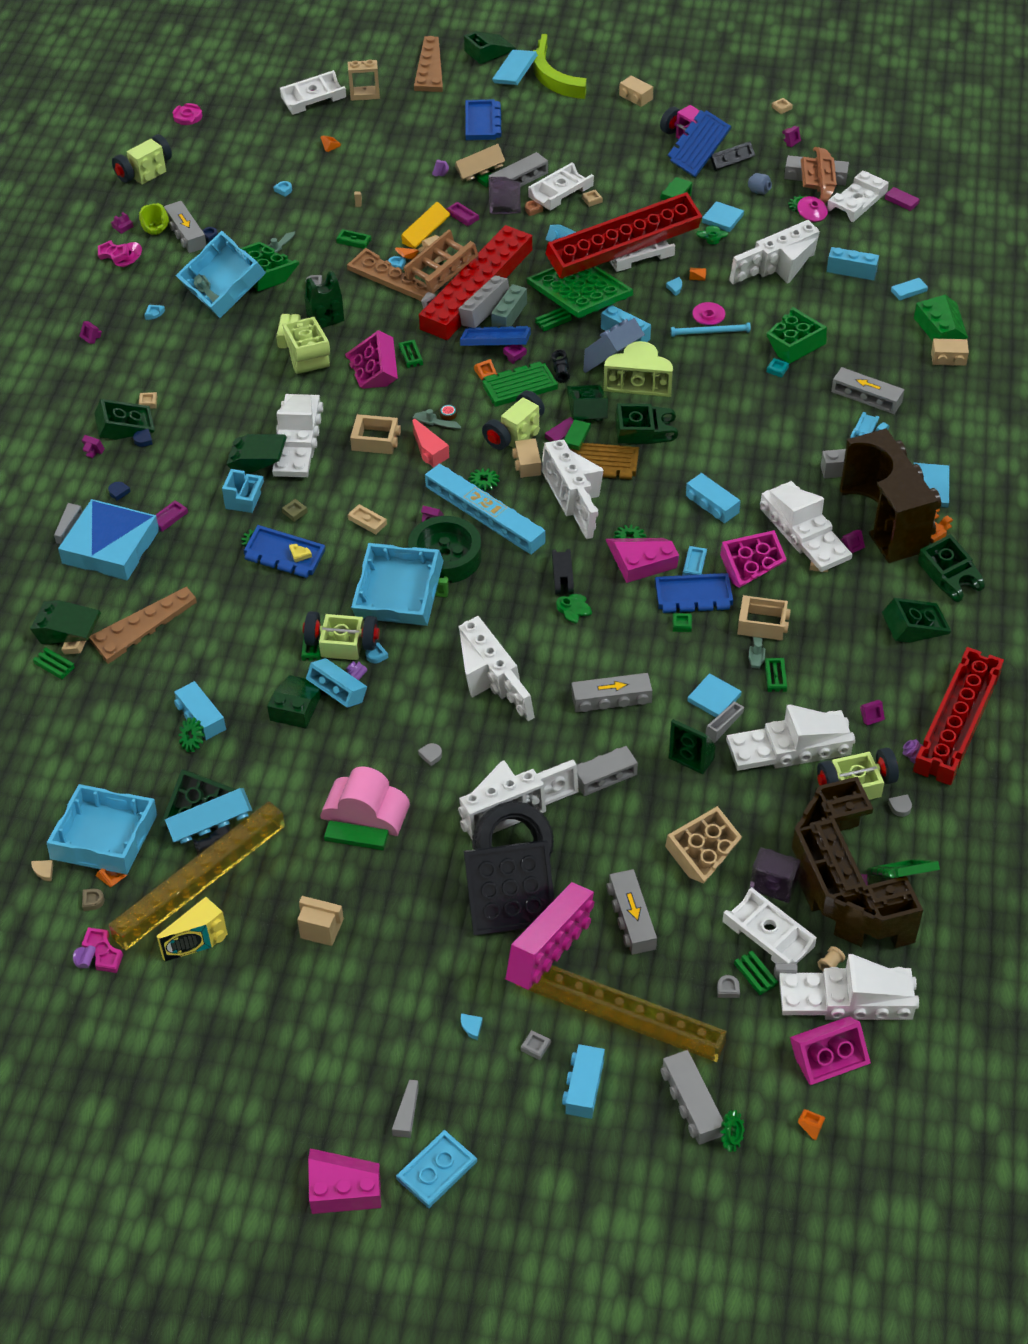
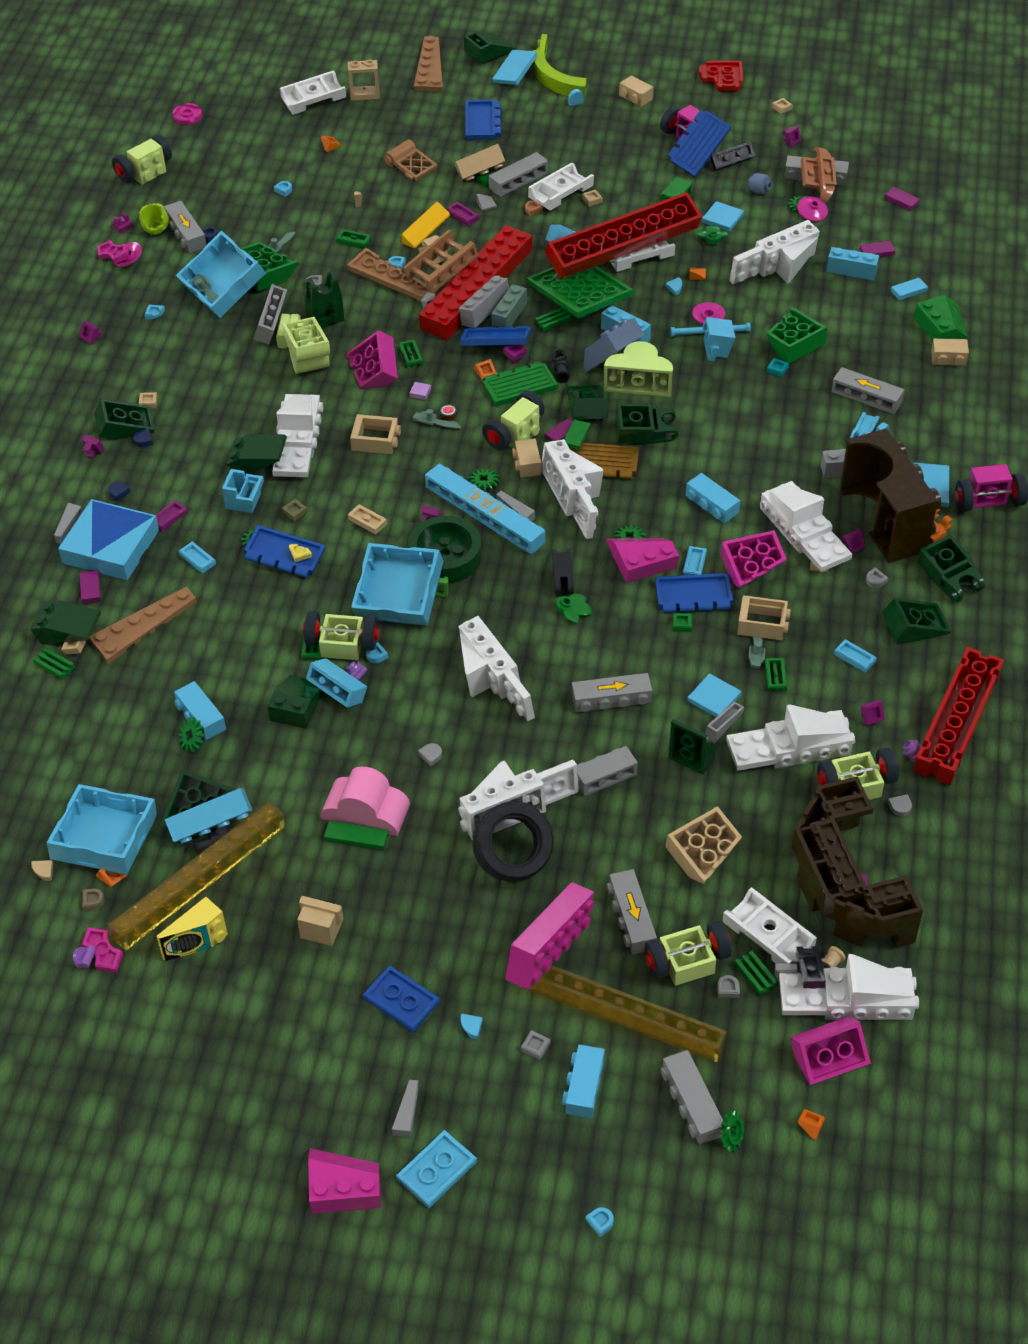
(90, 587): none -> magenta tile
(197, 557): none -> medium azure tile
(270, 314): none -> light grey brick
(401, 998): none -> blue tile
(403, 154): none -> medium nougat piece
(407, 253): orange slope -> none
(420, 391): none -> lavender tile
(430, 445): coral slope -> none
(440, 168): medium lavender plate -> none
(485, 202): none -> light grey slope
(504, 195): clear purple slope -> none
(508, 885): black plate -> none
(516, 505): none -> light grey piece
(575, 97): none -> medium azure tile
(600, 1220): none -> medium azure tile
(688, 953): none -> brick
(718, 337): none -> medium azure plate
(724, 74): none -> red plate
(775, 874): clear purple brick -> none
(810, 967): none -> black plate
(855, 656): none -> medium azure tile
(866, 189): white piece -> none
(876, 578): none -> light grey tile
(882, 249): none -> magenta tile
(903, 868): green hinge -> none
(990, 487): none -> brick

